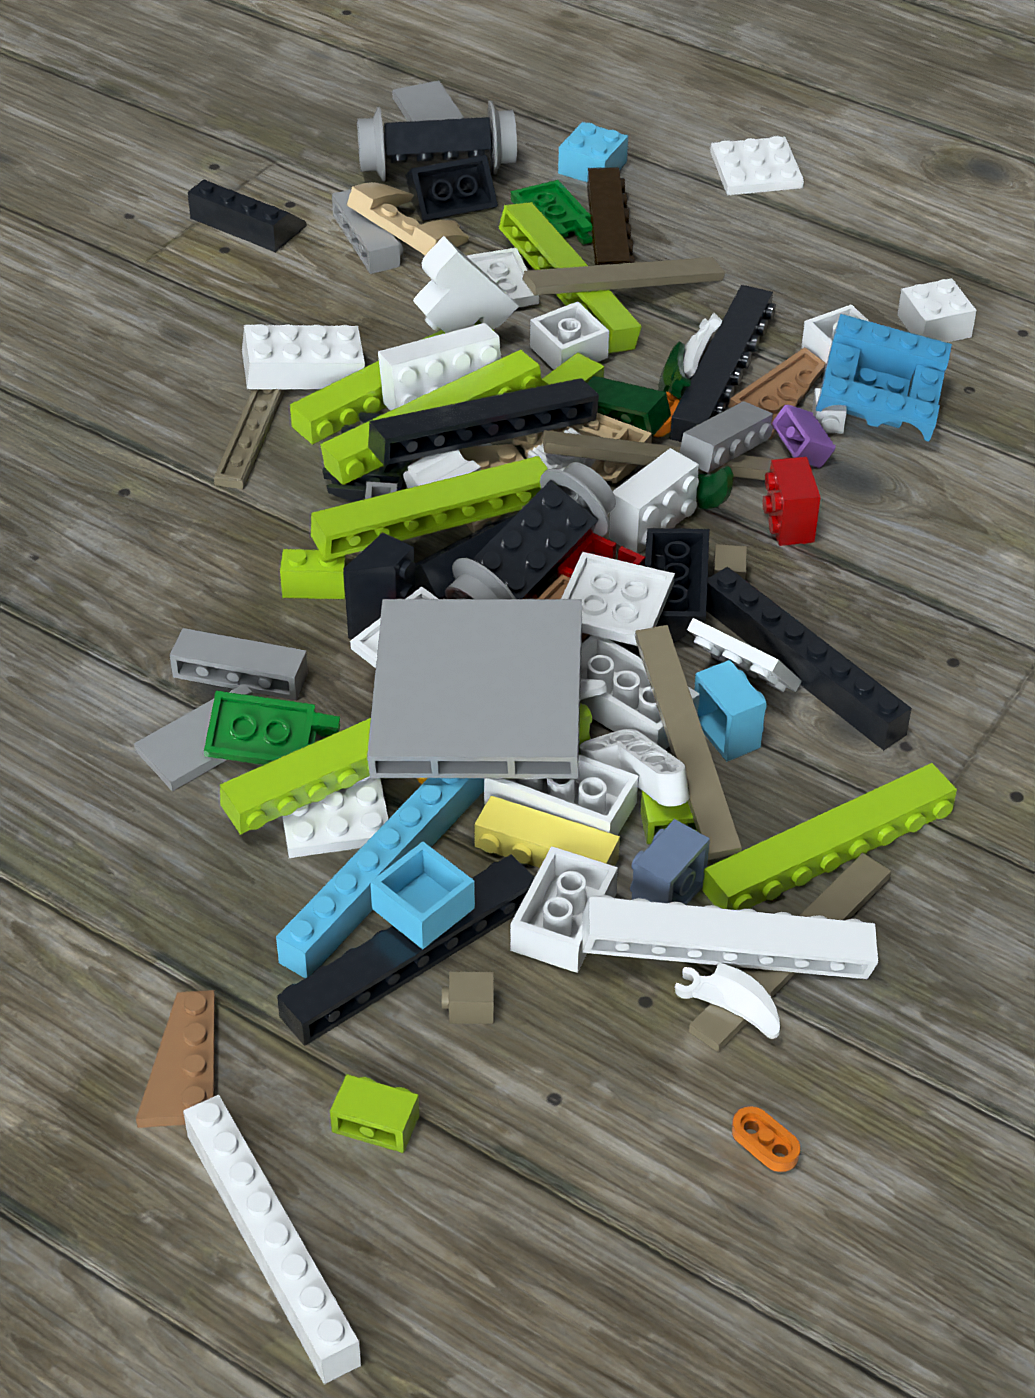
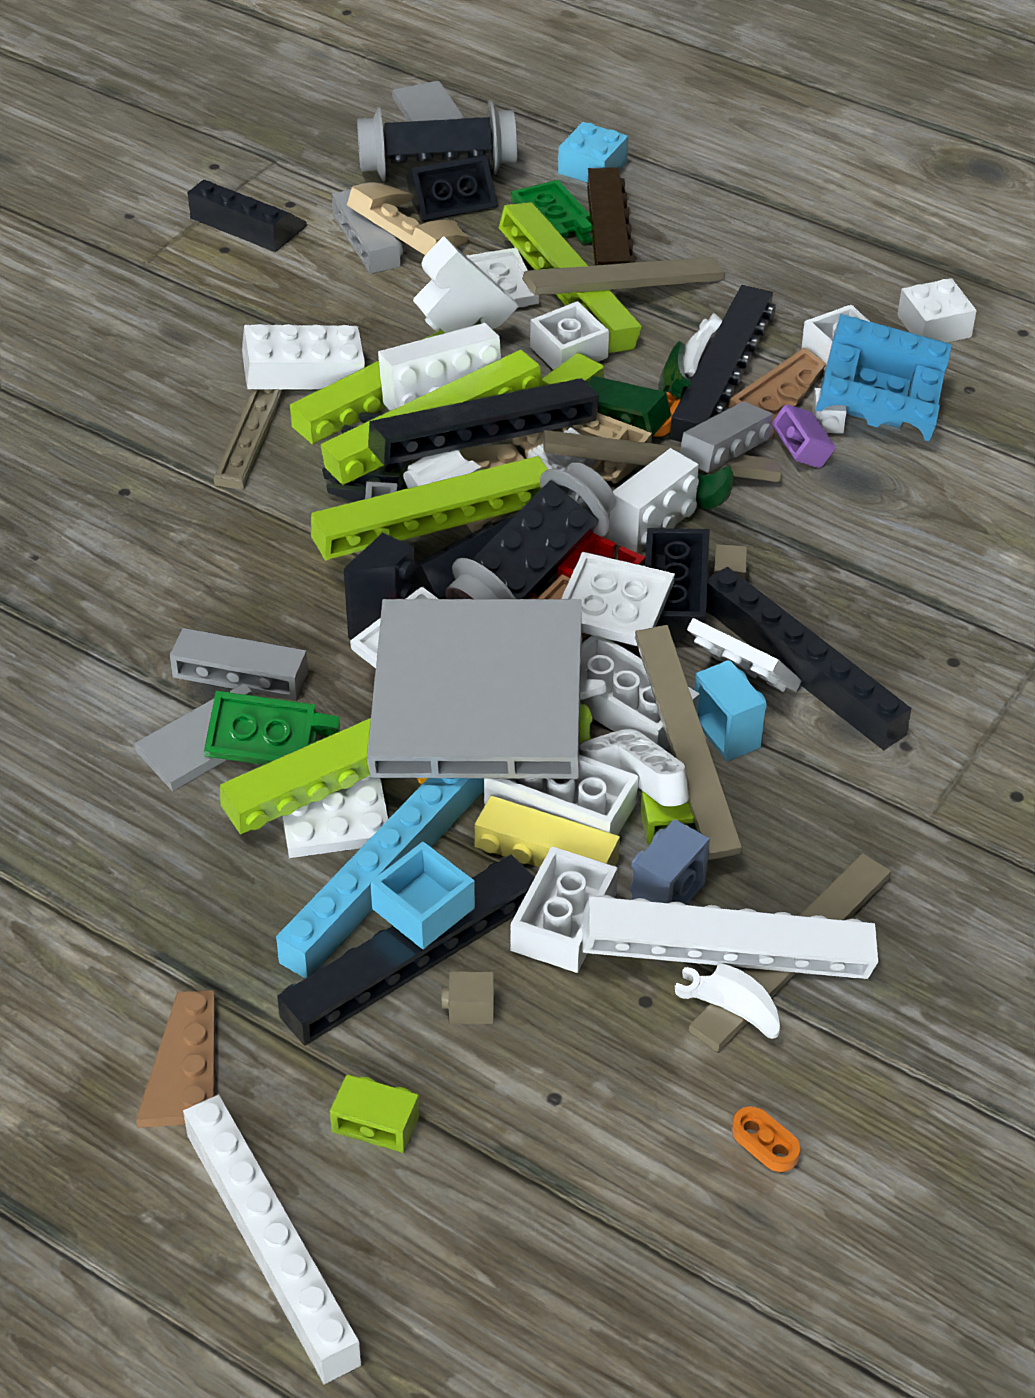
(311, 576): lime brick -> none
(756, 165): white plate -> none
(792, 501): red piece -> none
(829, 840): lime brick -> none

